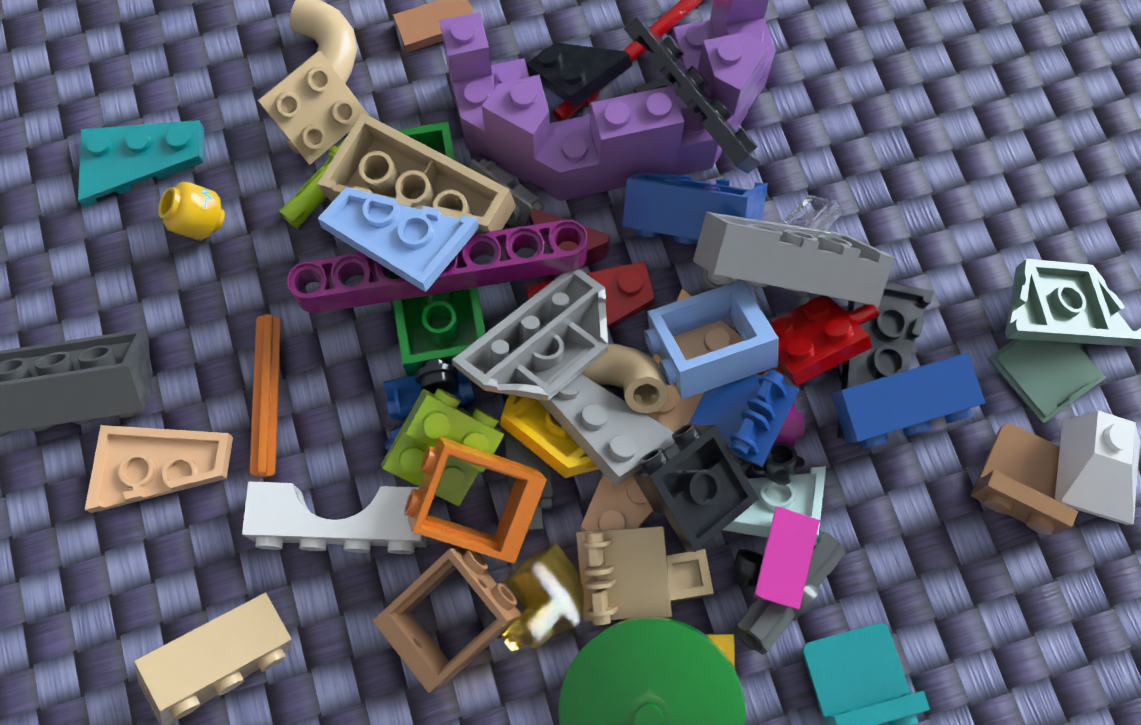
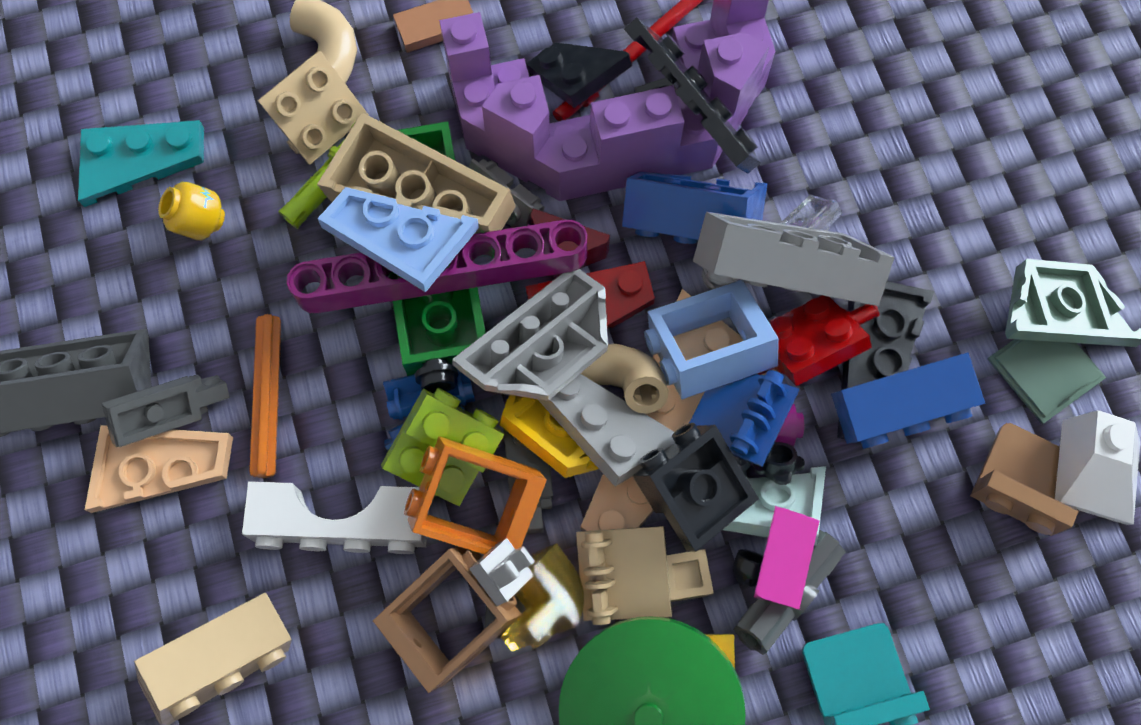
(161, 408): none -> dark grey hinge
(503, 571): none -> light grey tile

